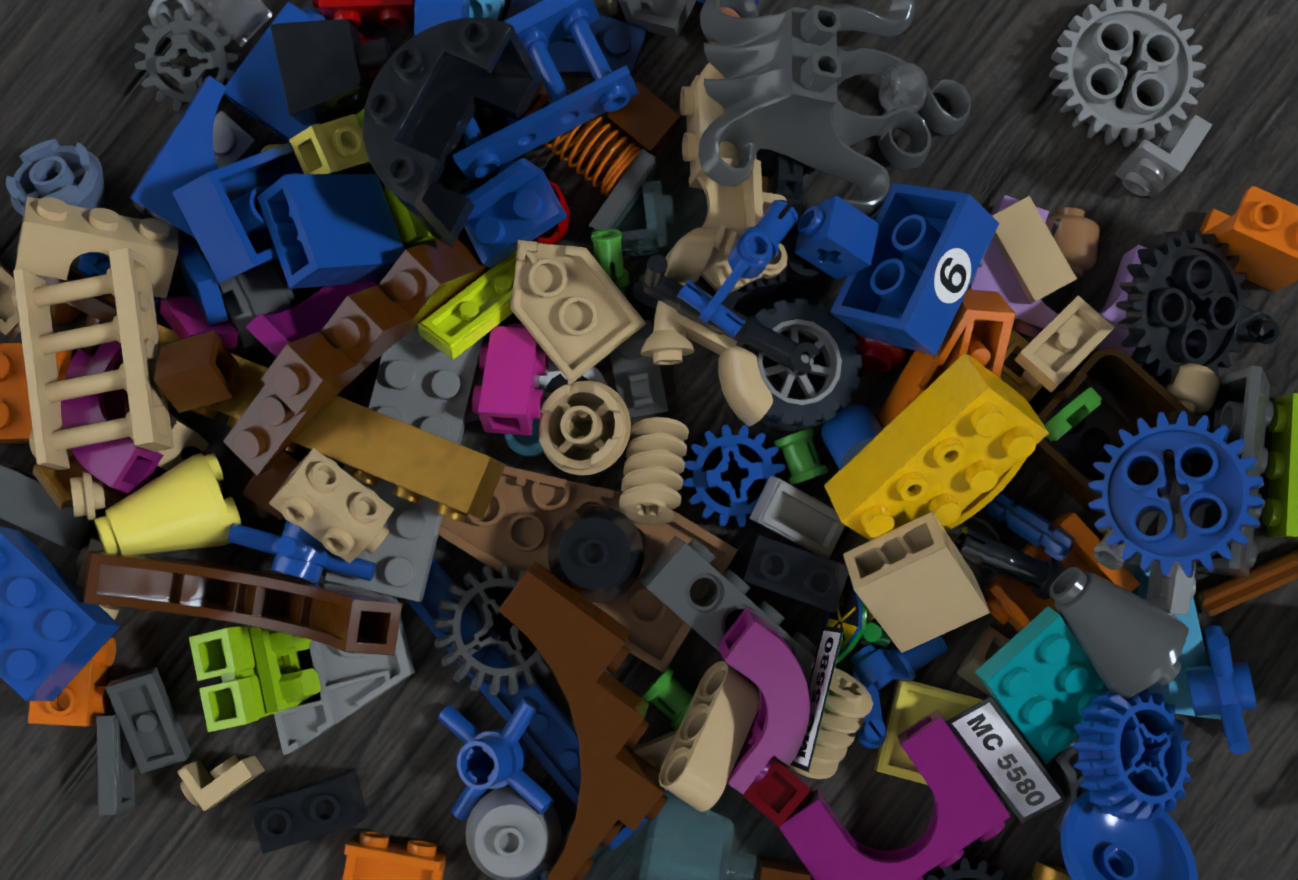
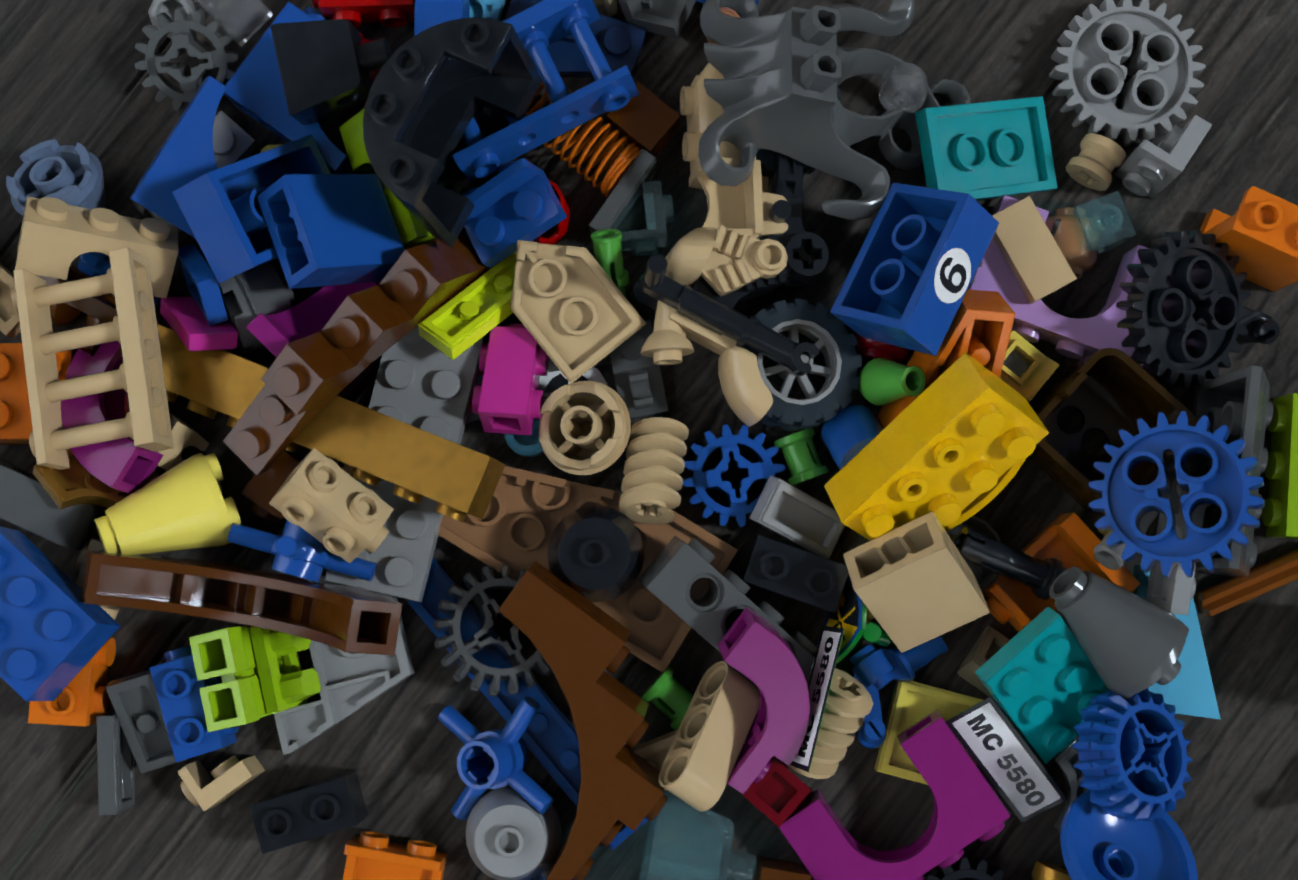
(87, 495): tan plate -> none
(183, 708): none -> blue brick
(196, 371): reddish brown brick -> none
(331, 147): light yellow brick -> none
(747, 260): blue pin -> none
(836, 237): blue brick -> none
(889, 381): none -> bright green cone
(987, 148): none -> teal plate
(1031, 526): blue axle -> none
(1063, 345): tan plate -> none
(1072, 414): bright green tile -> none
(1096, 162): none -> tan wheel
(1104, 222): none -> clear light blue bracket
(1195, 387): tan piece -> none
(1223, 689): blue bar -> none

